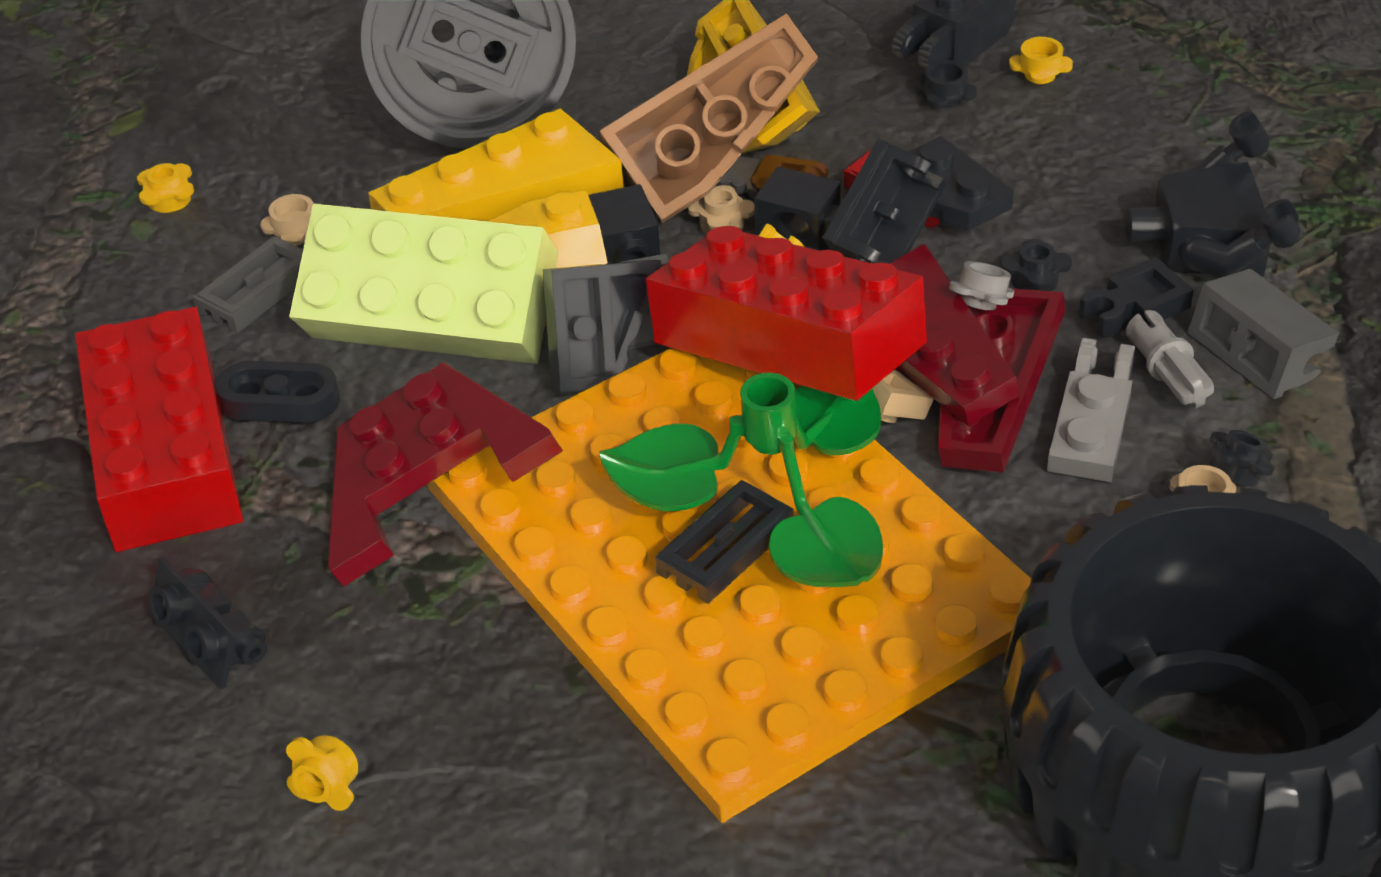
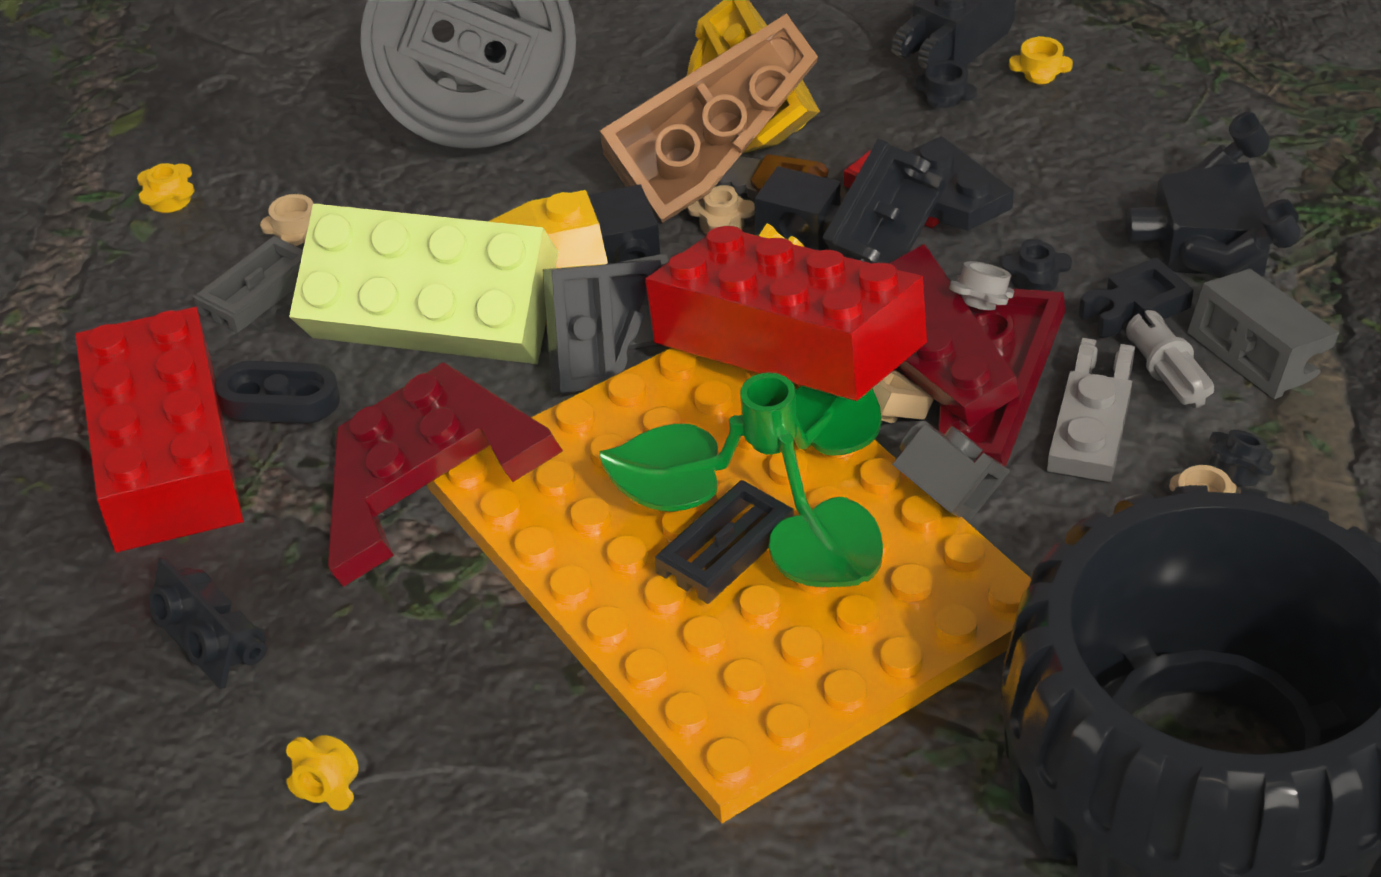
(505, 172): yellow wedge -> none
(948, 468): none -> dark grey brick

